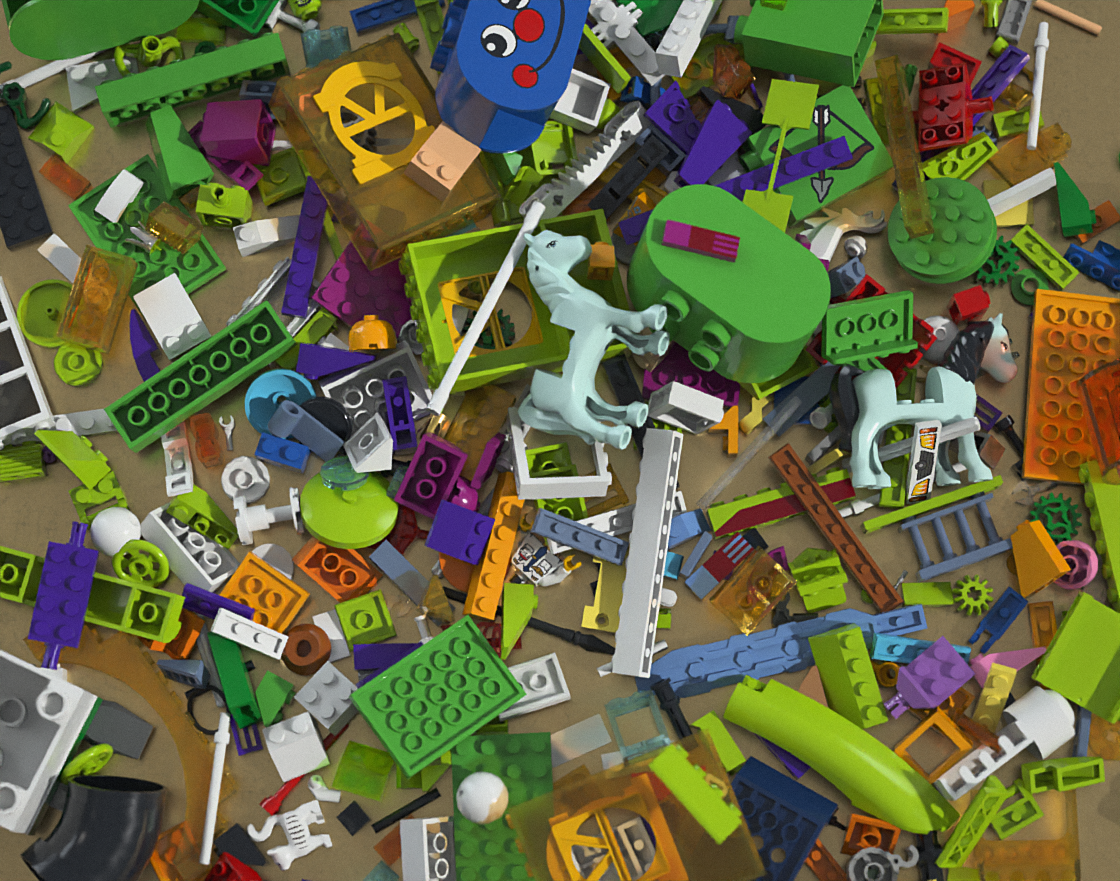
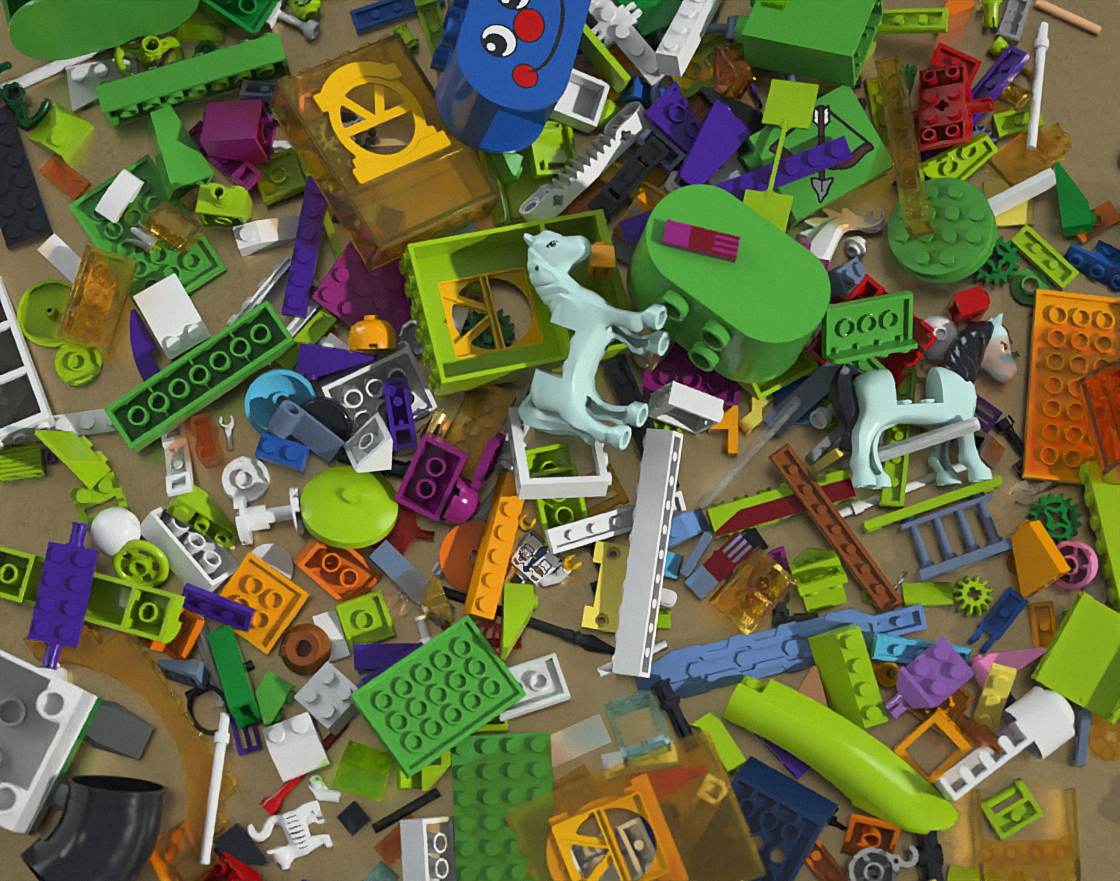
(87, 762): lime plate -> none
(249, 634): white plate -> none
(325, 44): clear light blue slope -> none
(340, 473): clear light blue tile -> none
(396, 481): clear light blue tile -> none
(442, 161): light nougat slope -> none
(442, 393): white piece -> none
(459, 532): dark purple slope -> none
(482, 797): white piece -> none
(530, 178): lime piece -> none
(579, 537): sand blue tile -> none
(695, 793): lime slope -> none
(922, 461): tile -> none
(973, 824): lime fence -> none
(1062, 773): lime slope -> none

